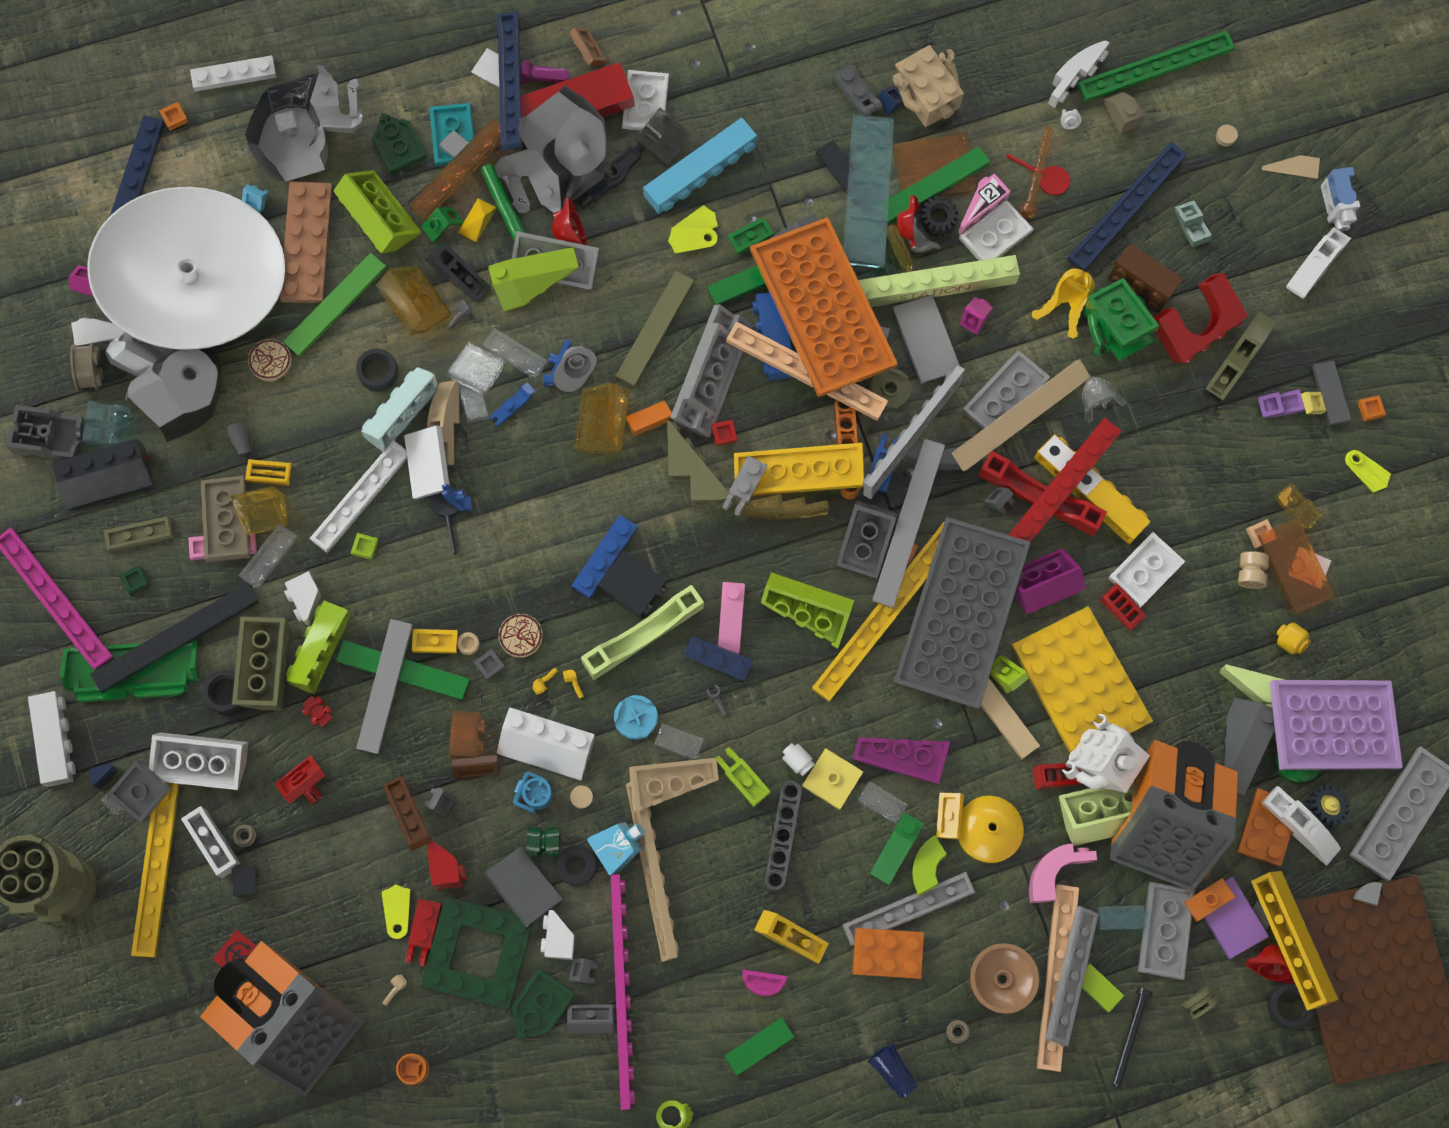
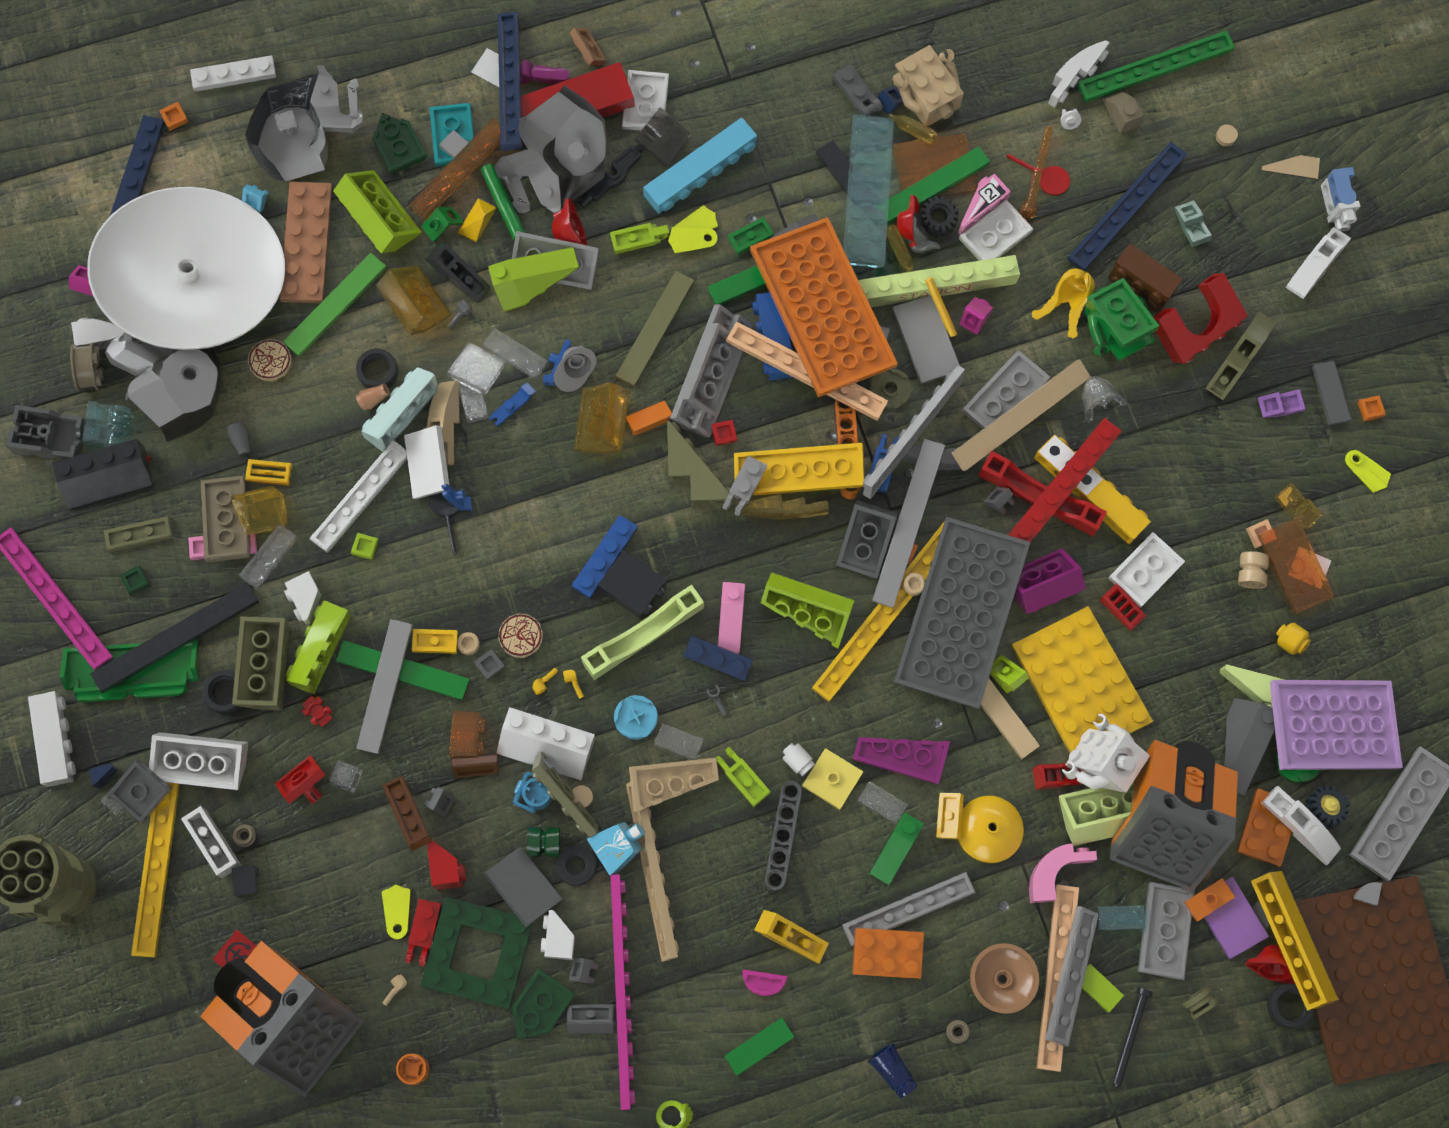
(346, 776): none -> clear brick
(372, 396): none -> nougat cone
(564, 795): none -> olive wing
(638, 237): none -> lime hinge
(913, 584): none -> tan tile
(915, 128): none -> clear yellow piece
(926, 864): lime tile -> none
(940, 306): none -> yellow bar
(1313, 402): light yellow tile -> none

